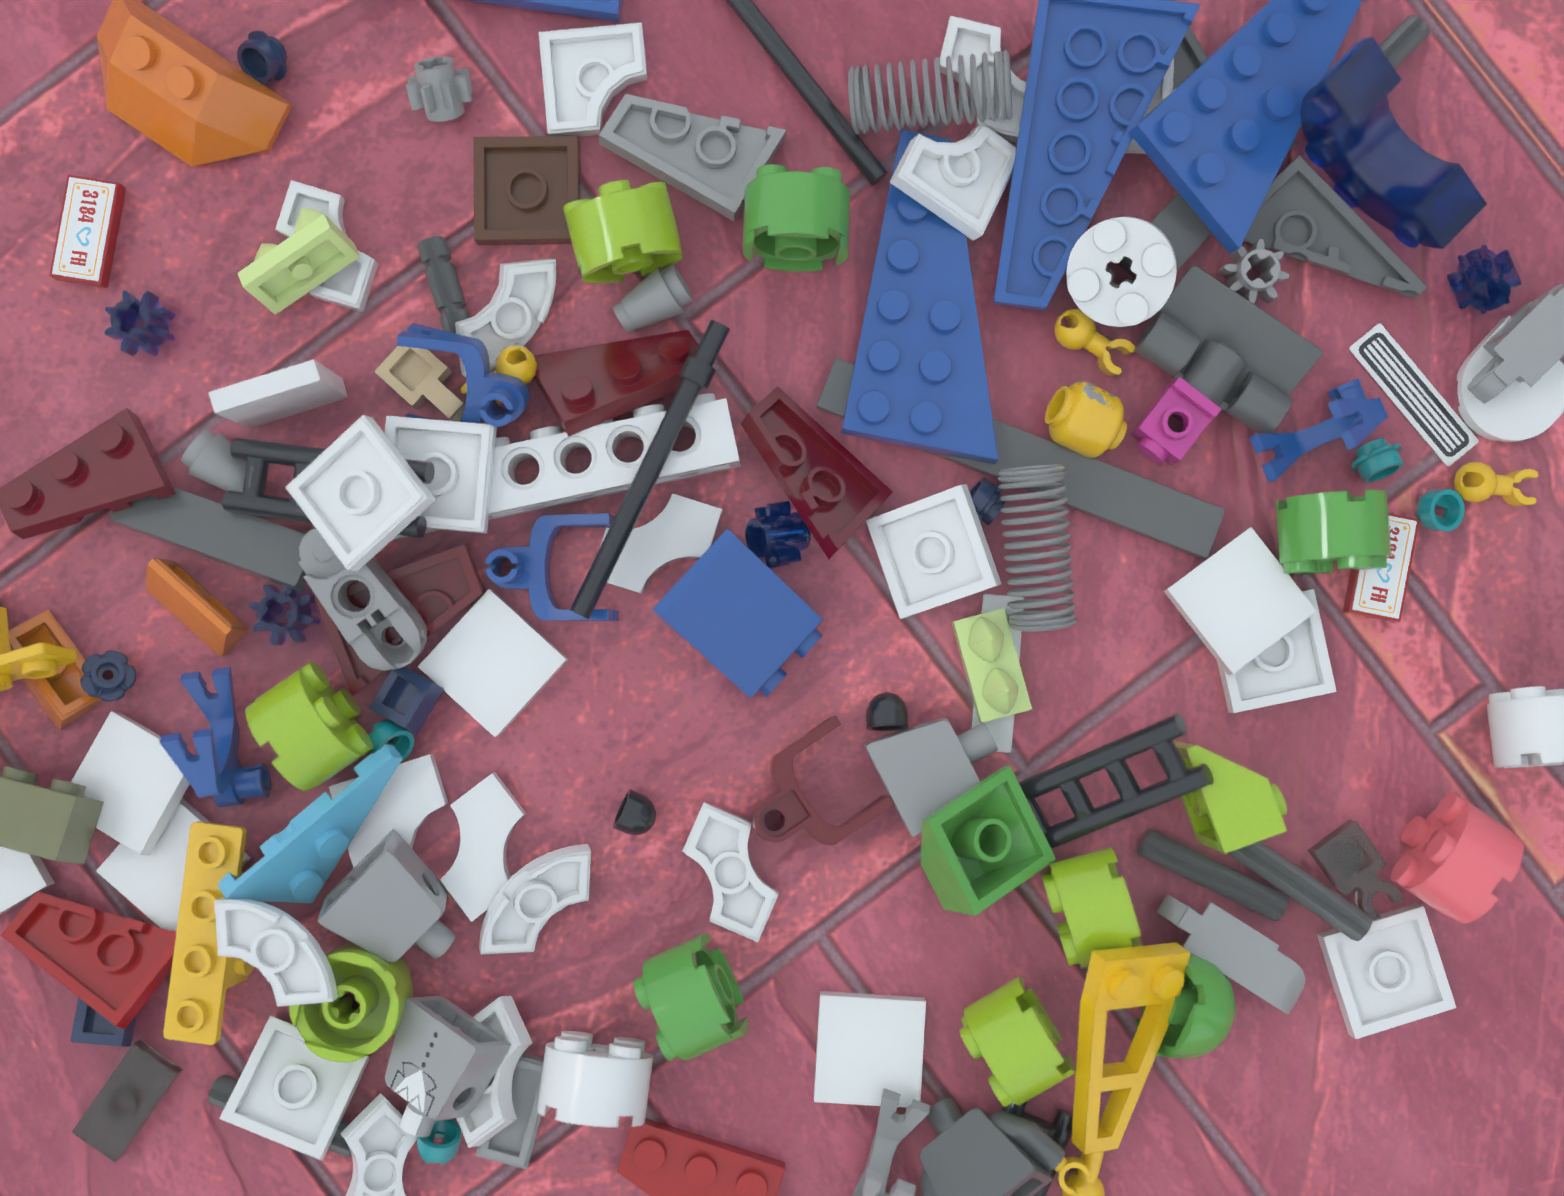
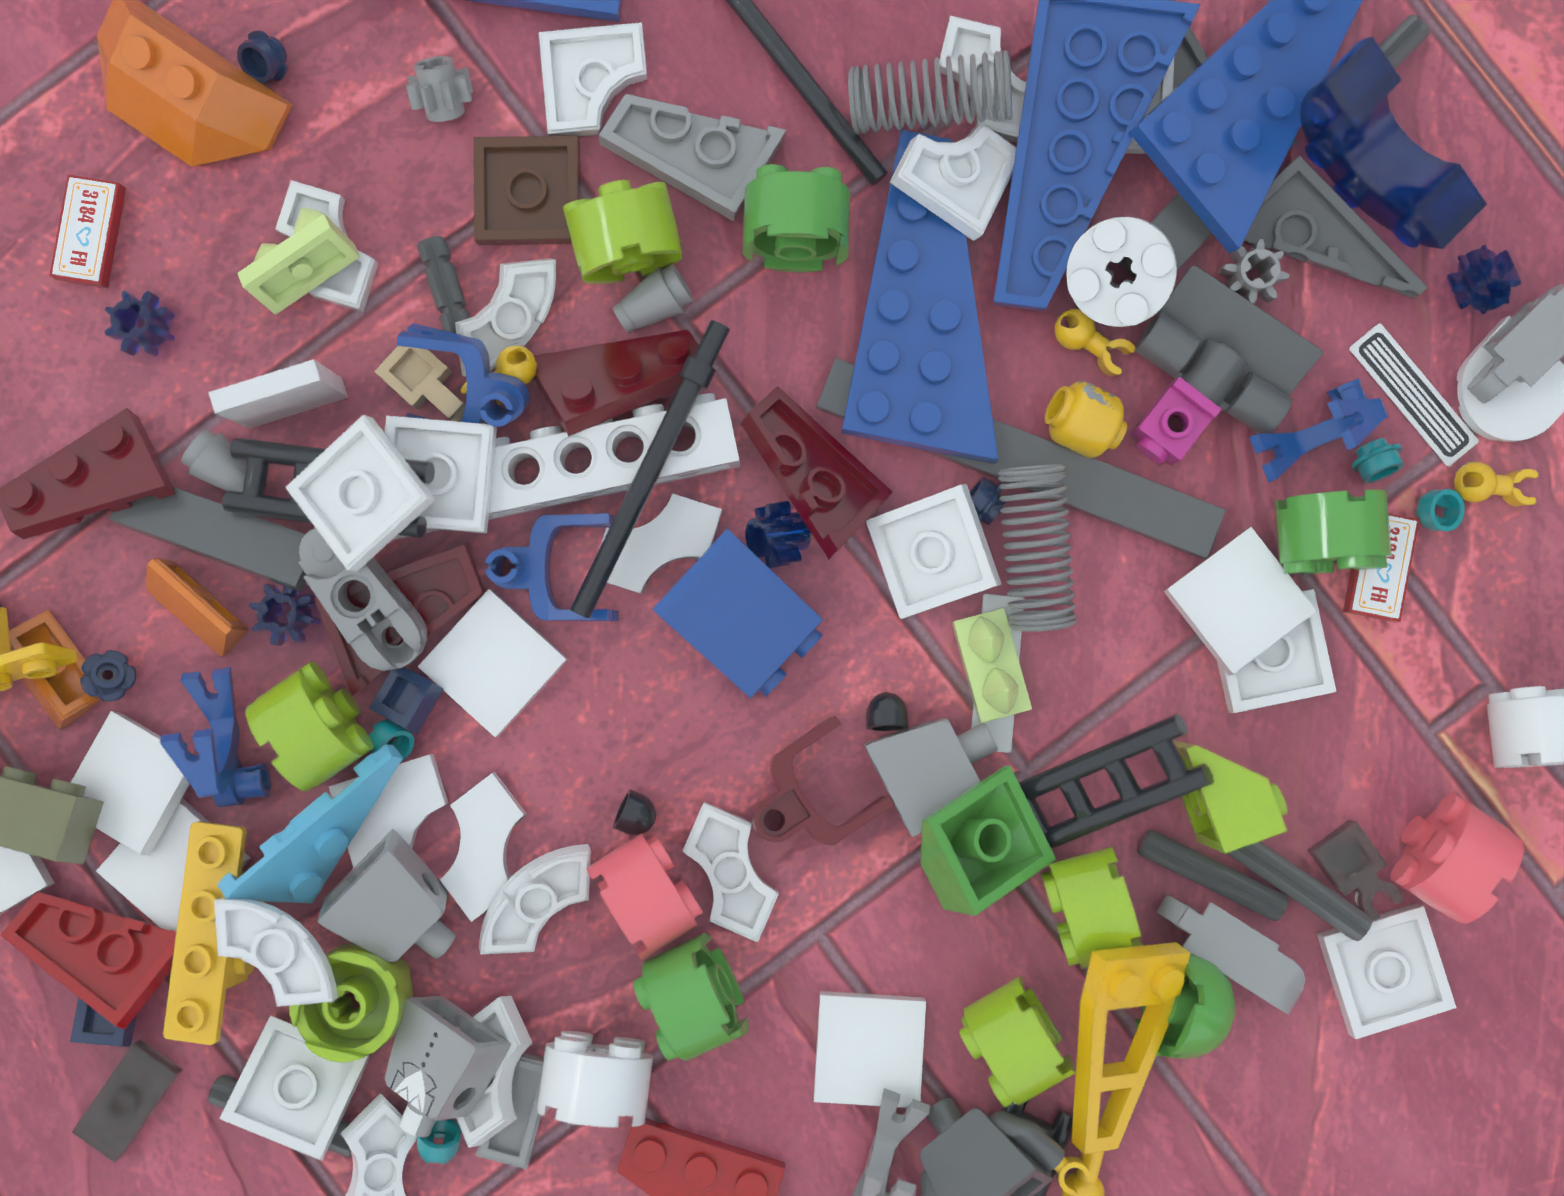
(644, 896): none -> coral brick

